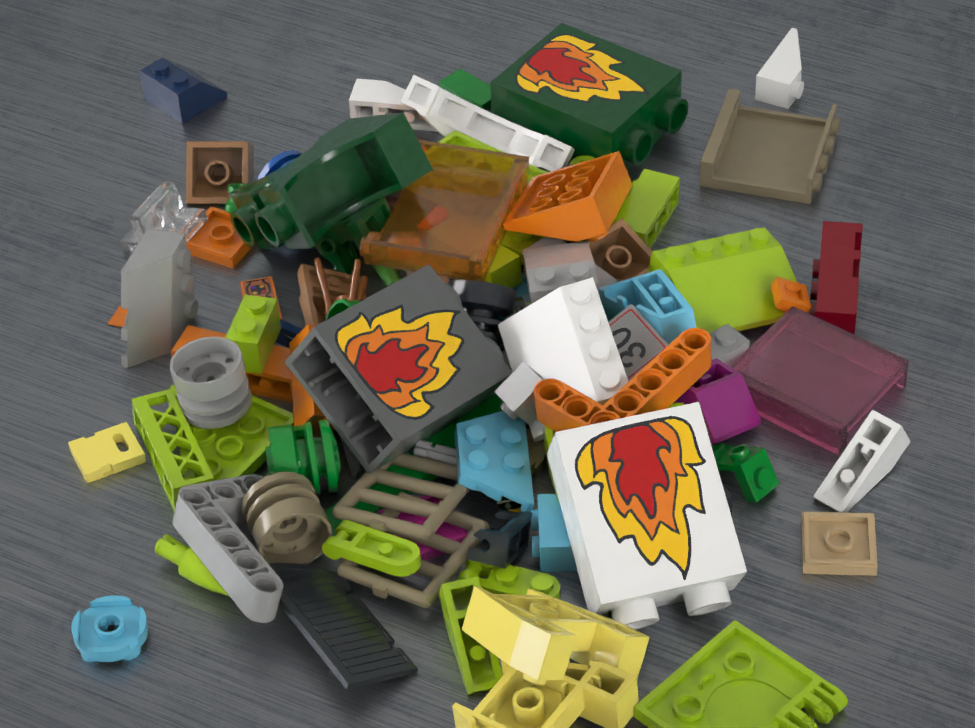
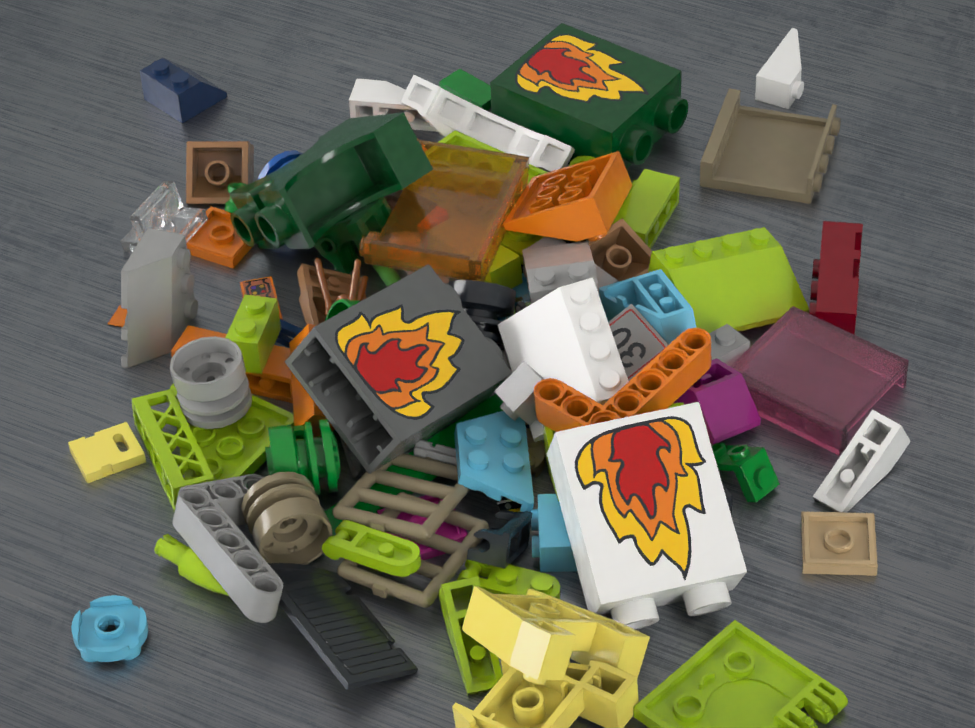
(789, 294): orange plate -> none

